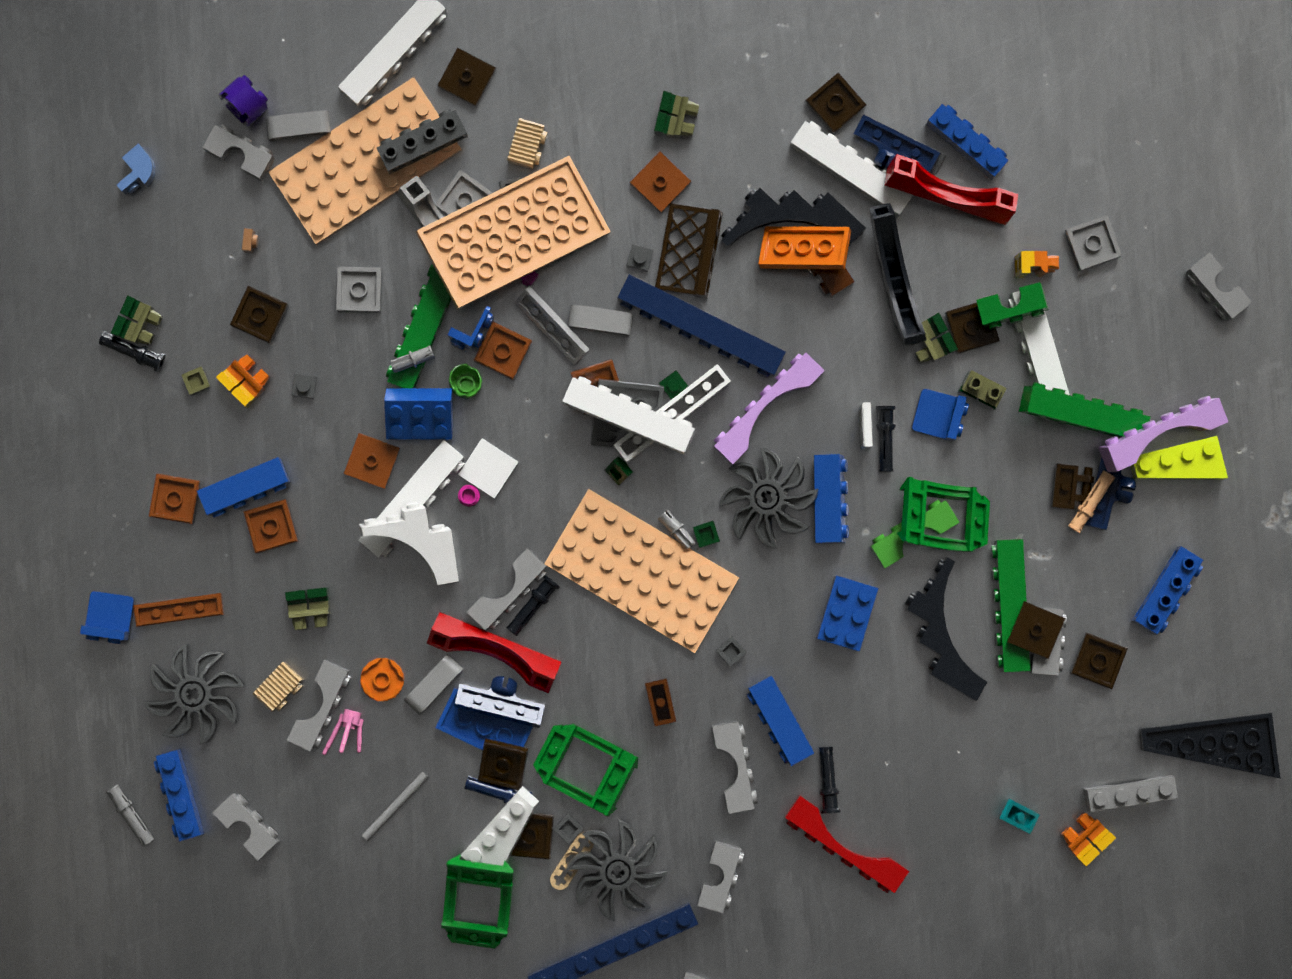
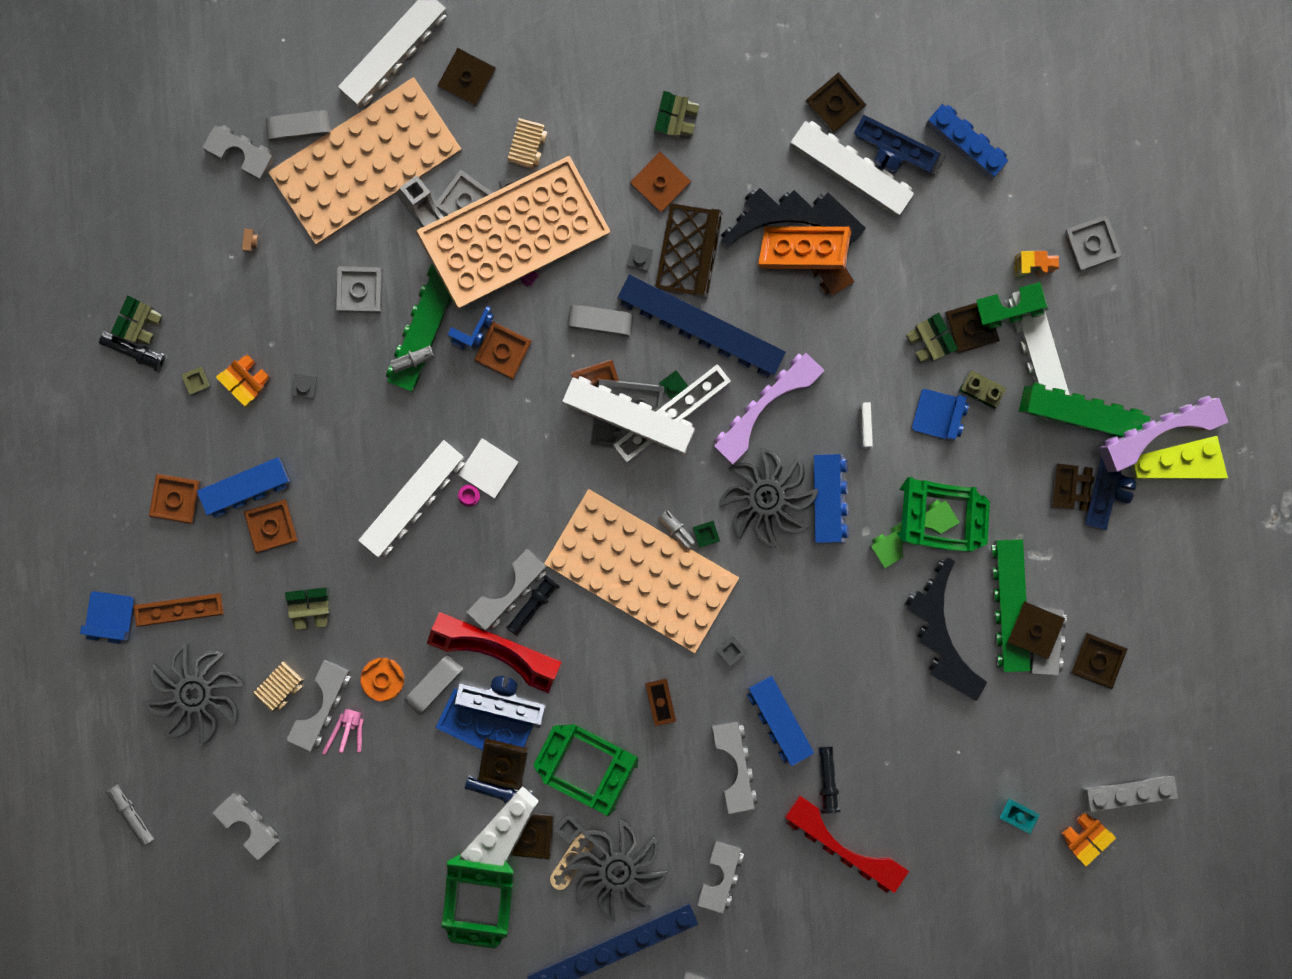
(142, 167): medium blue brick -> none
(179, 795): blue brick -> none
(244, 100): dark purple brick -> none
(259, 314): dark brown plate -> none
(371, 460): dark orange plate -> none
(401, 799): light grey bar -> none
(413, 529): white arch -> none
(418, 413): blue brick -> none
(422, 141): dark grey brick -> none
(465, 381): bright green hair -> none
(551, 325): light grey plate -> none
(618, 470): dark green plate -> none
(847, 613): blue brick -> none
(885, 427): black pin -> none
(895, 275): black arch -> none
(988, 203): red arch -> none
(1086, 510): light nougat pin -> none
(1167, 590): blue brick -> none
(1227, 303): light grey arch -> none
(1232, 743): black wing -> none

